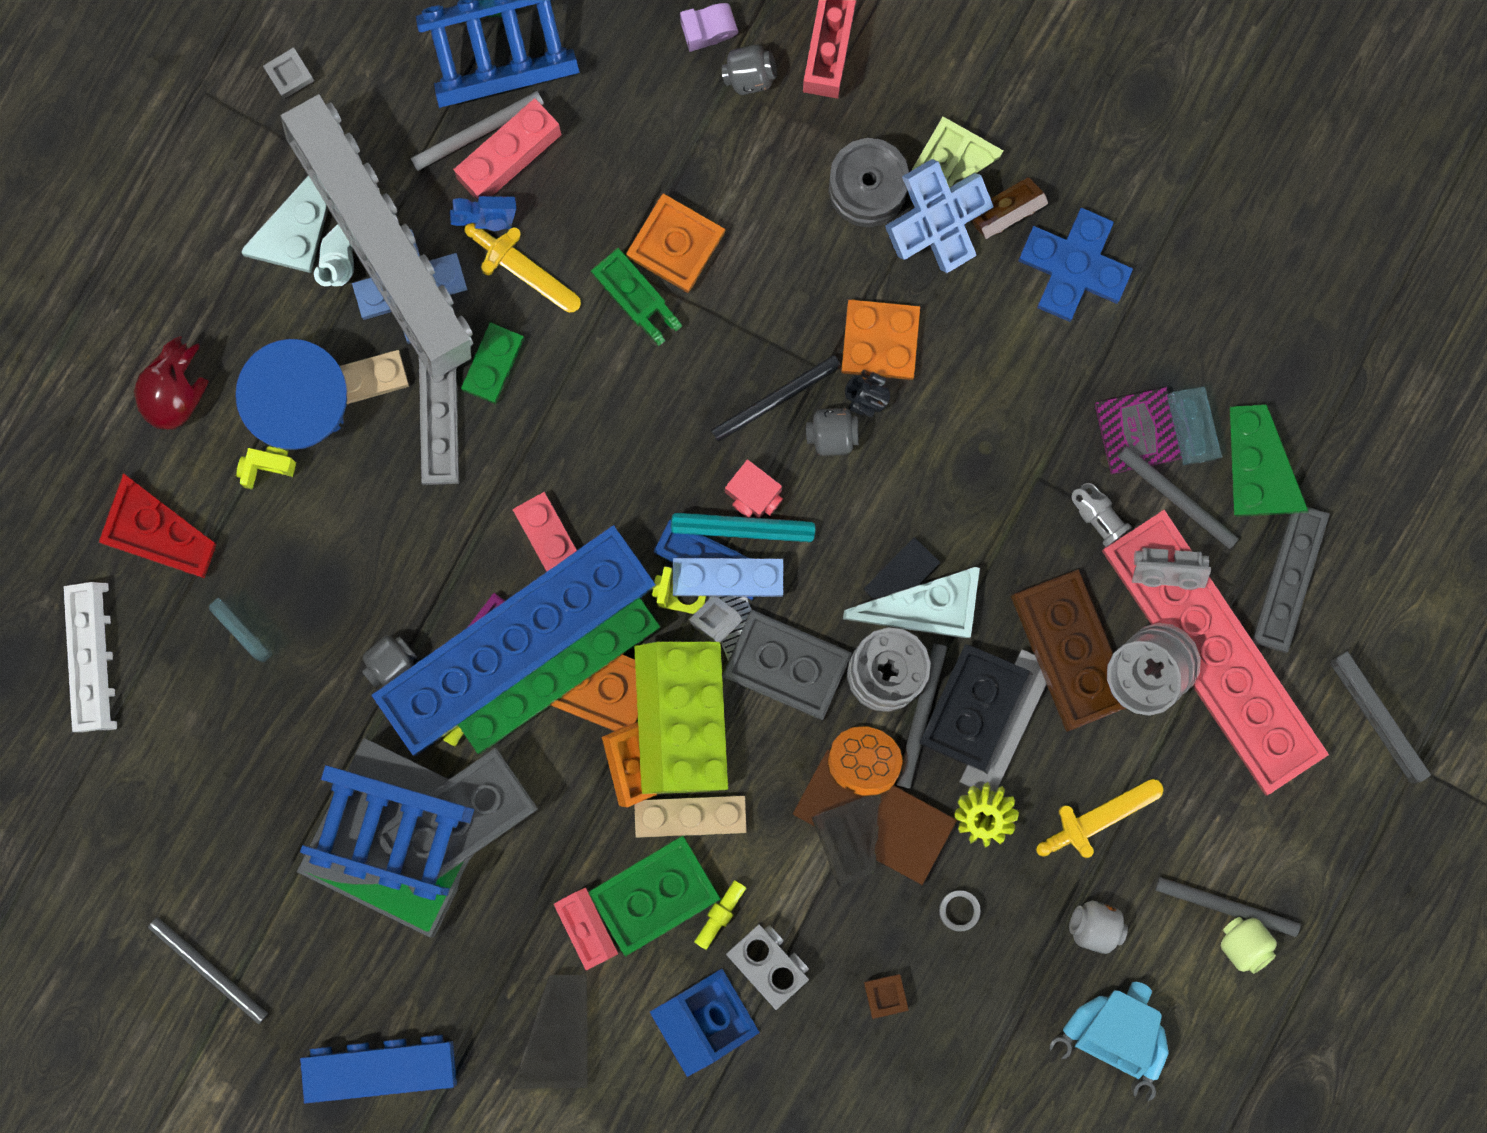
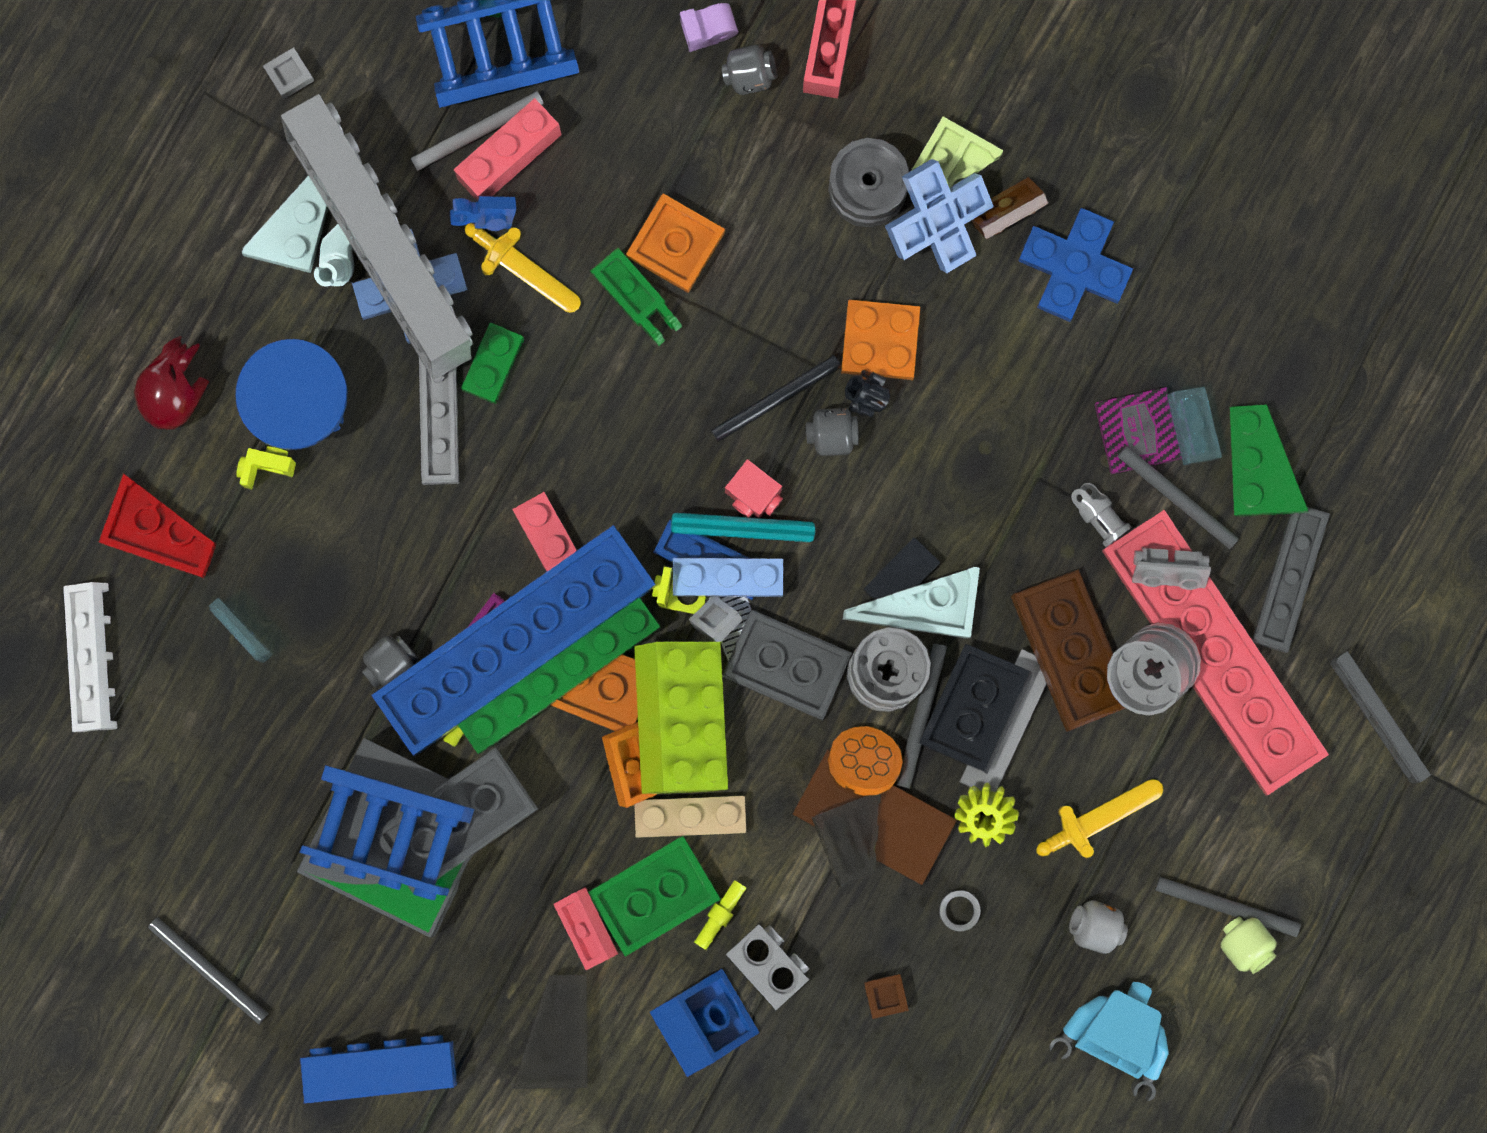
(374, 376): tan plate -> none

